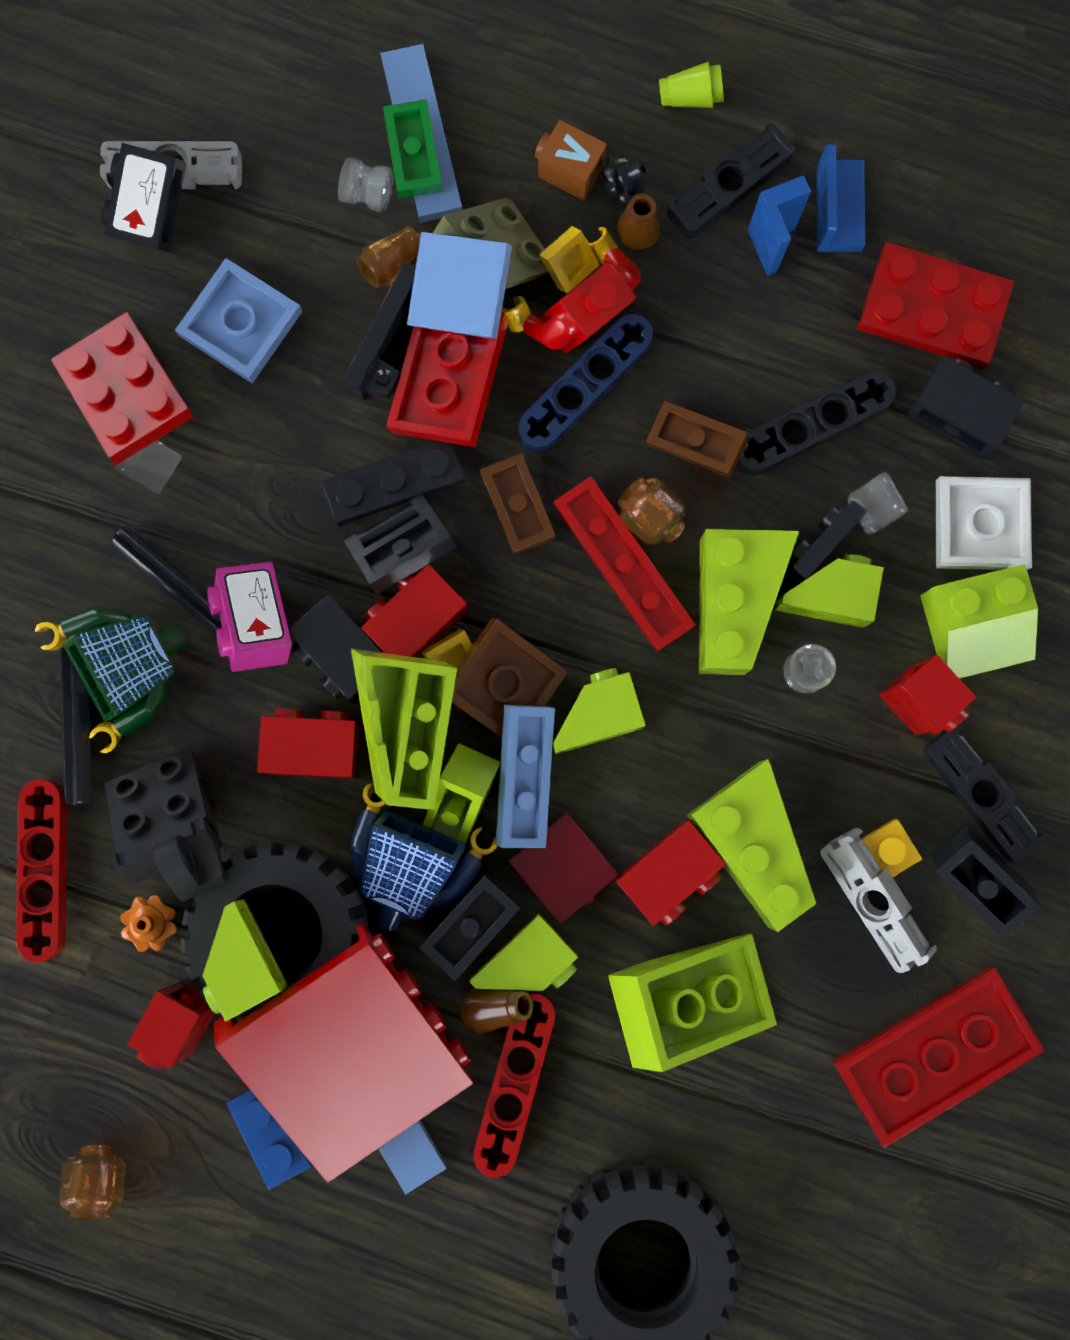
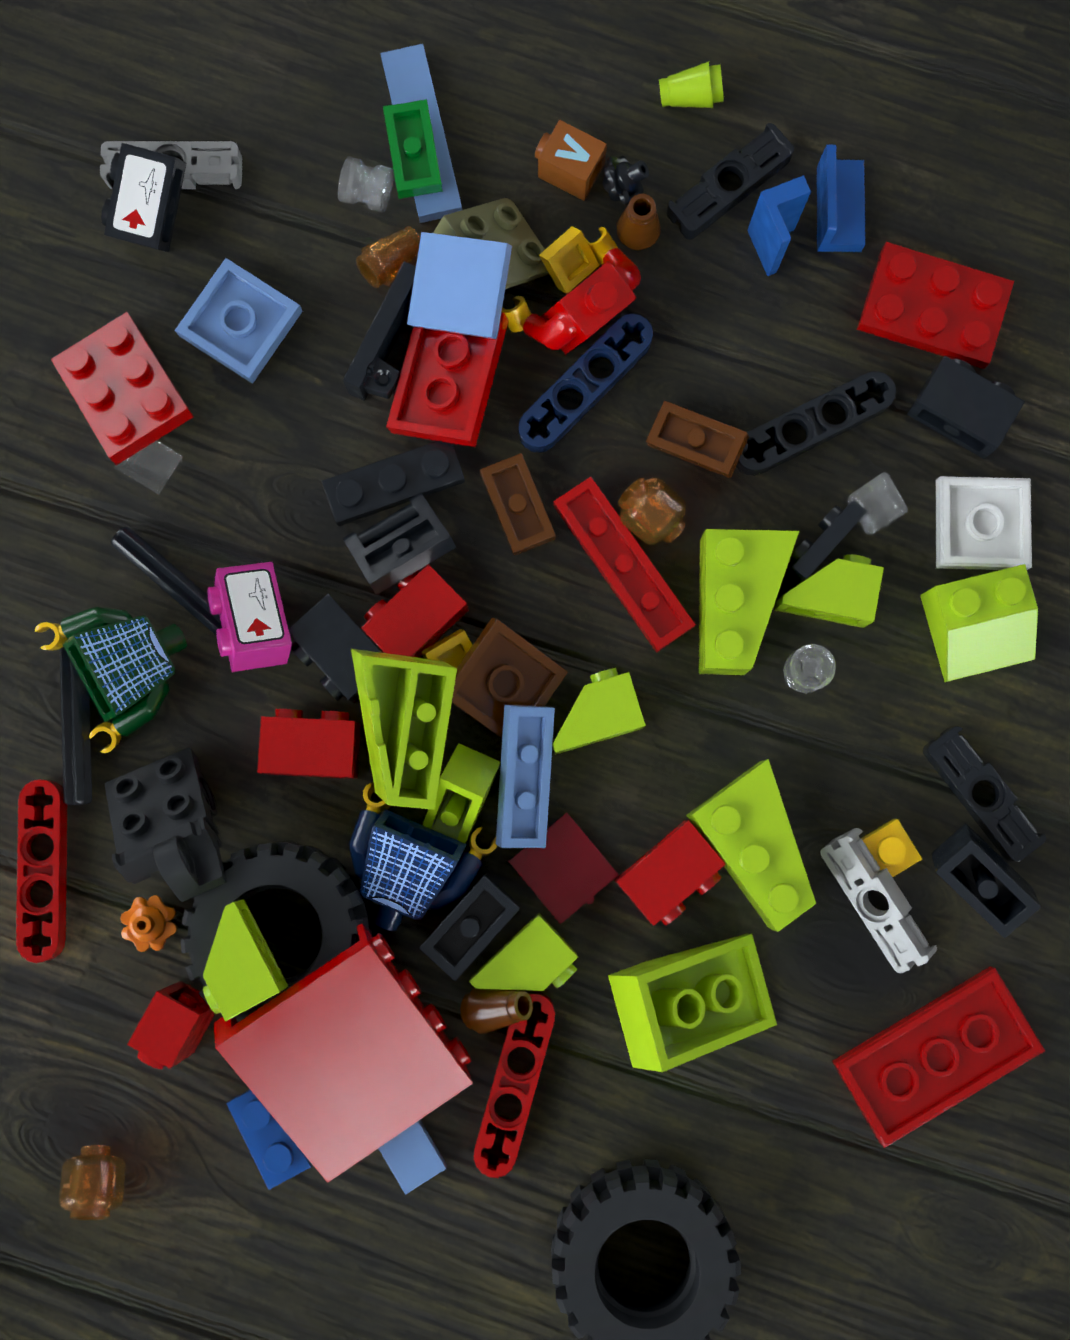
(928, 697): red brick -> none

